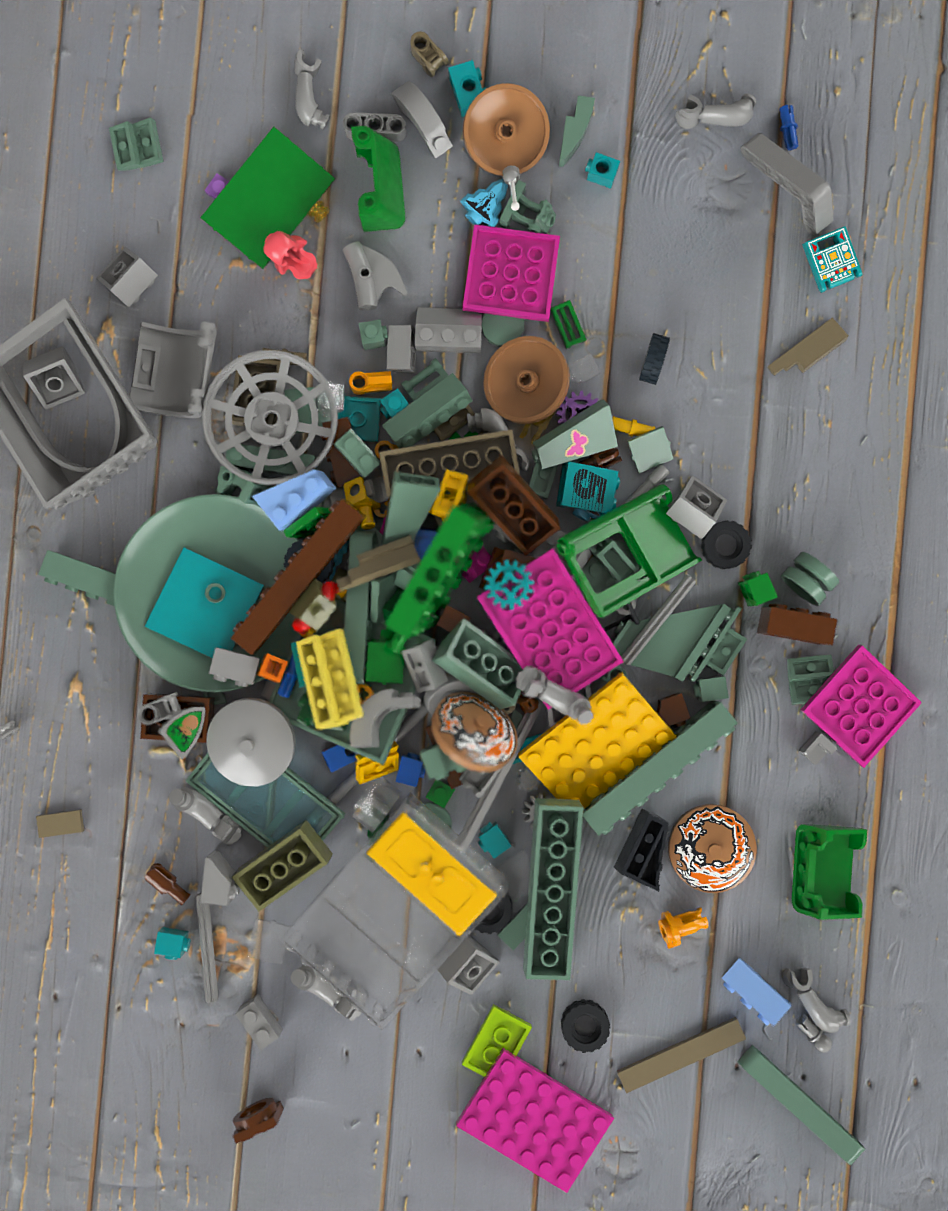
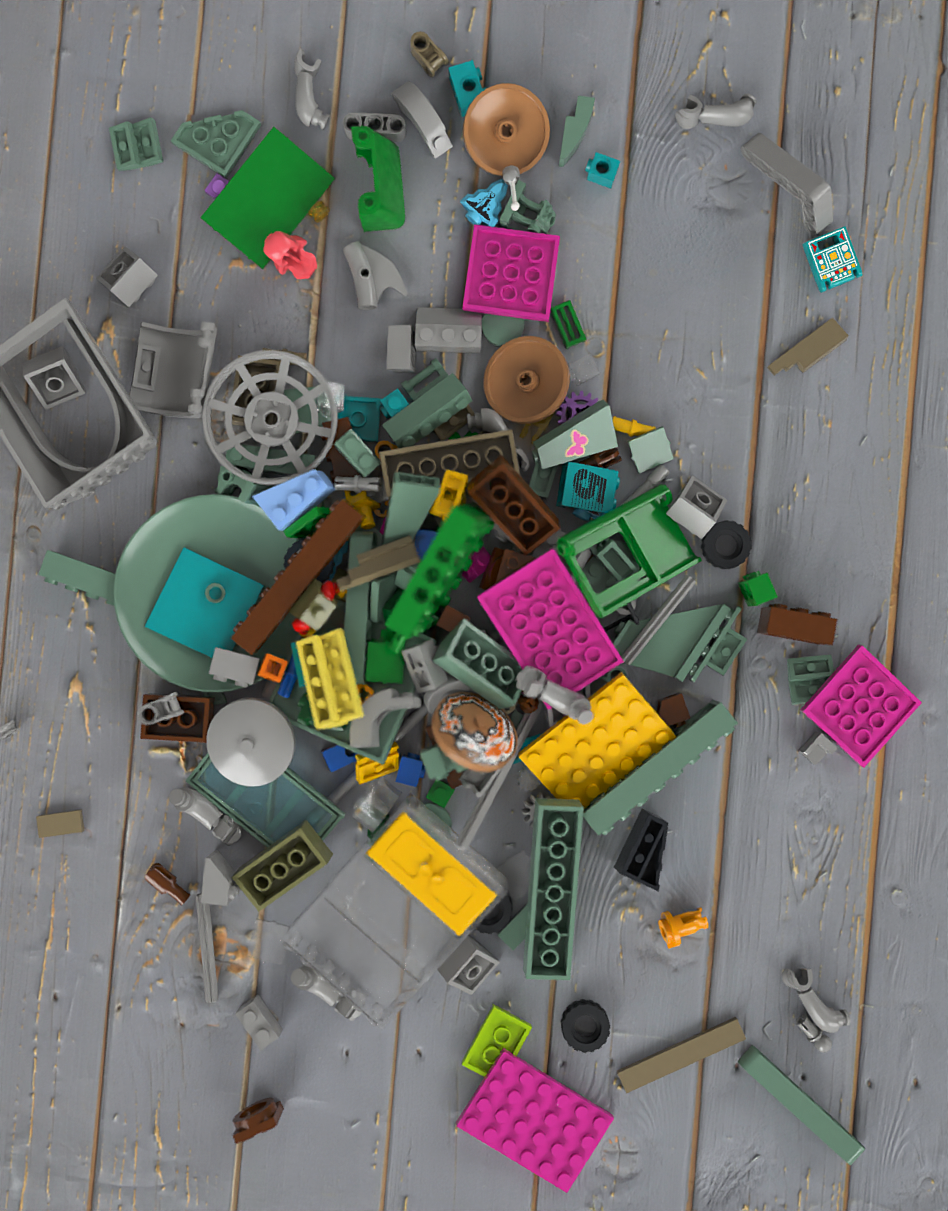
(172, 943): teal brick -> none
(184, 730): shield -> none
(217, 139): none -> sand green plate
(357, 484): none -> light grey pin
(373, 334): sand green brick -> none
(373, 382): light orange piece -> none
(493, 839): teal brick -> none
(509, 594): teal gear -> none
(654, 358): black wheel -> none
(711, 688): sand green brick -> none
(712, 848): dish -> none
(756, 992): light blue wedge -> none
(789, 127): blue axle -> none
(810, 578): sand green wheel -> none
(825, 871): green windscreen -> none

